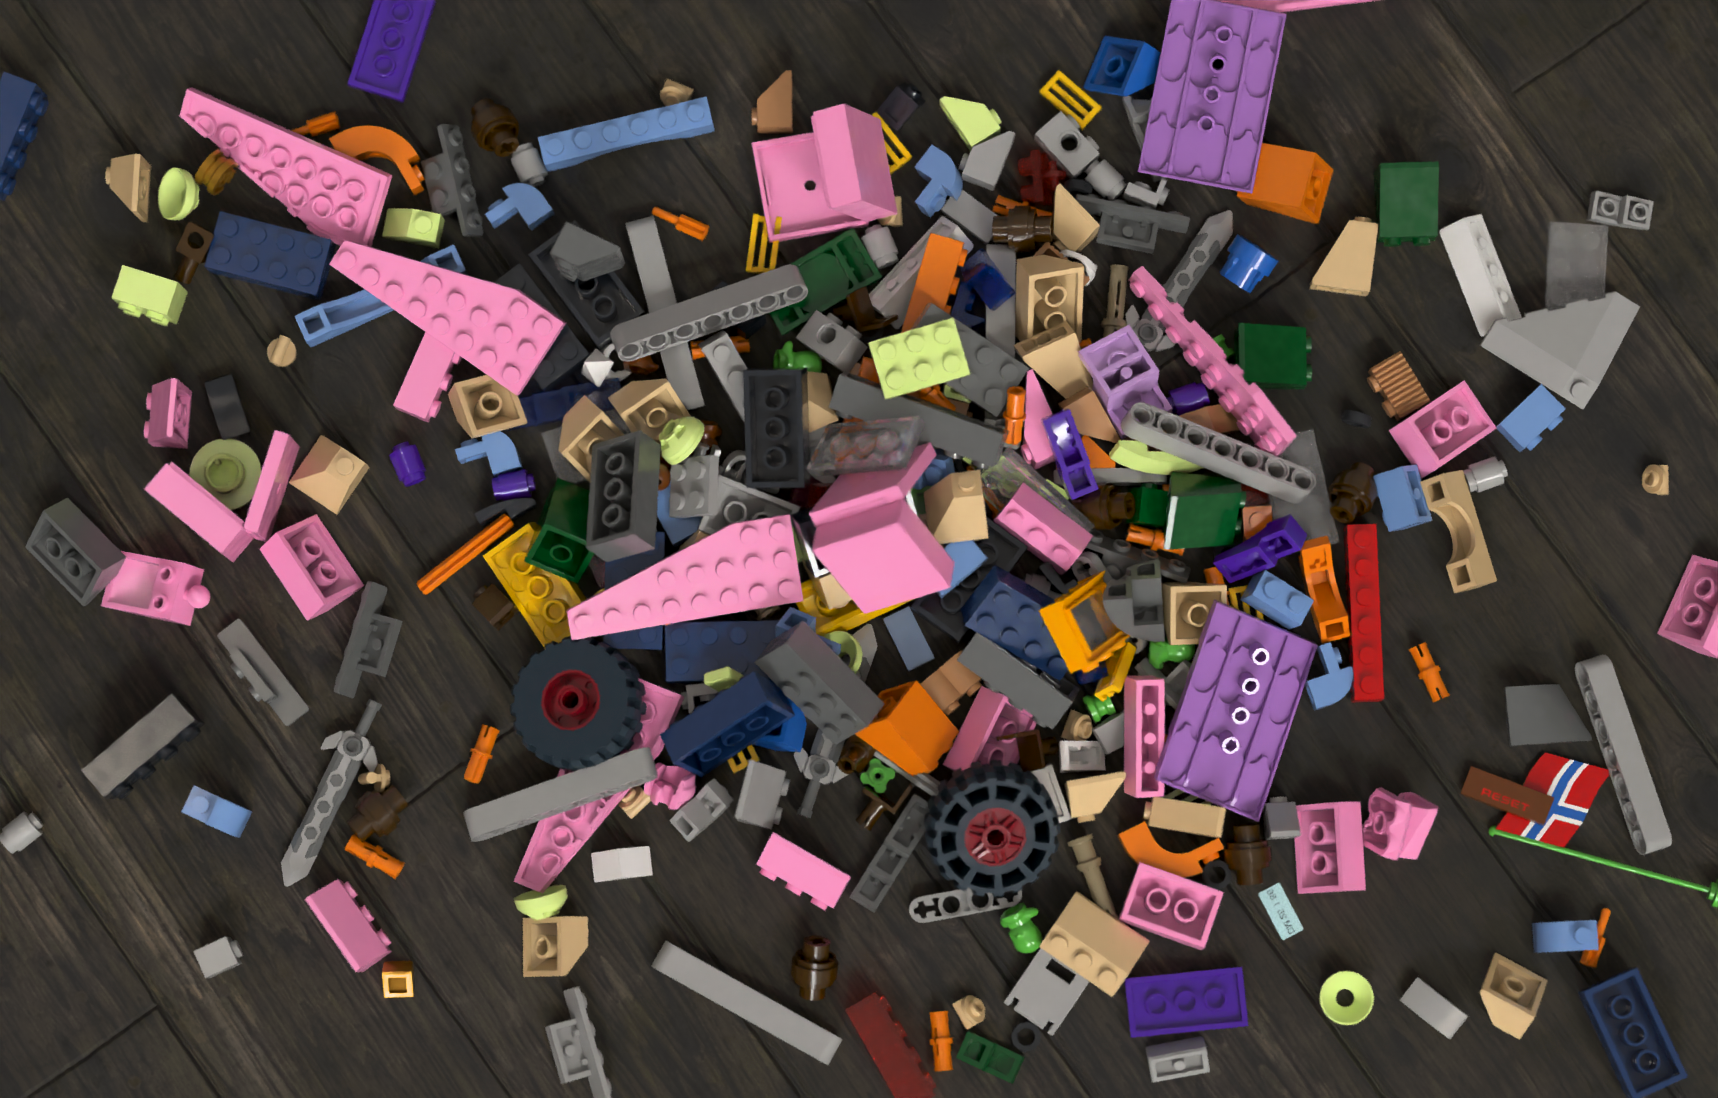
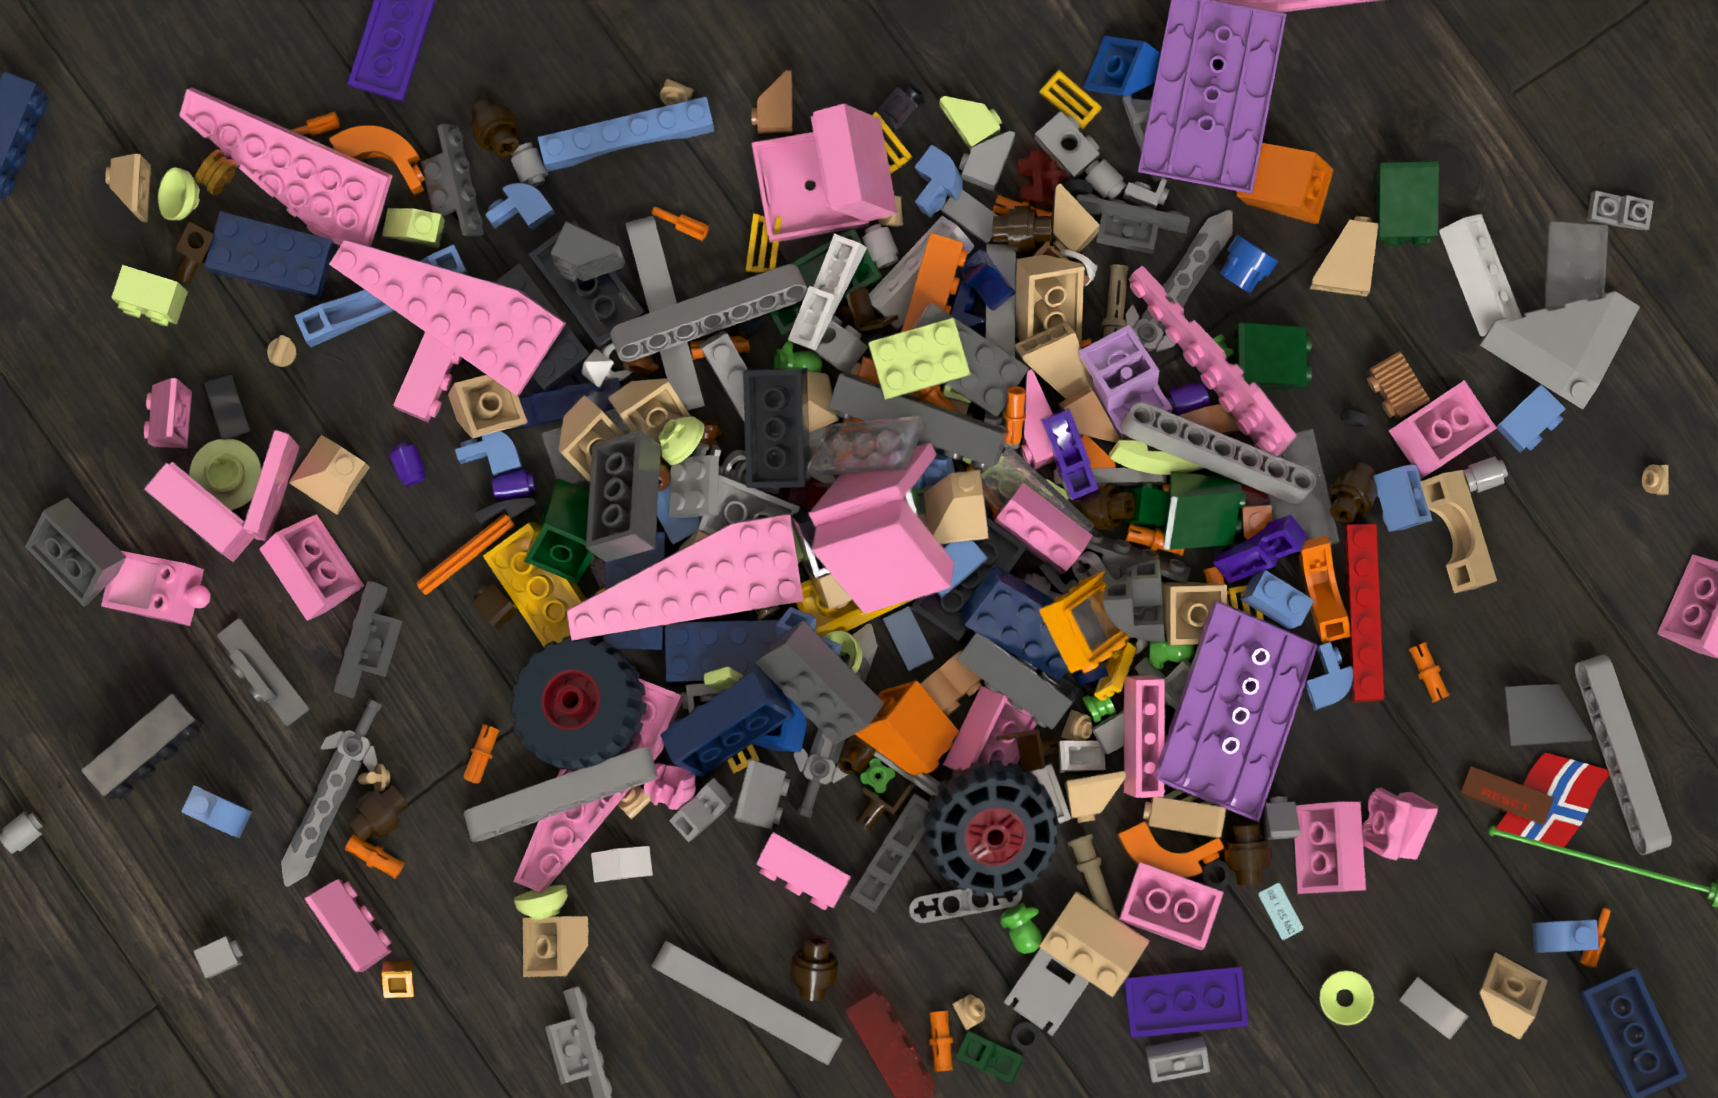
(827, 292): none -> white slope

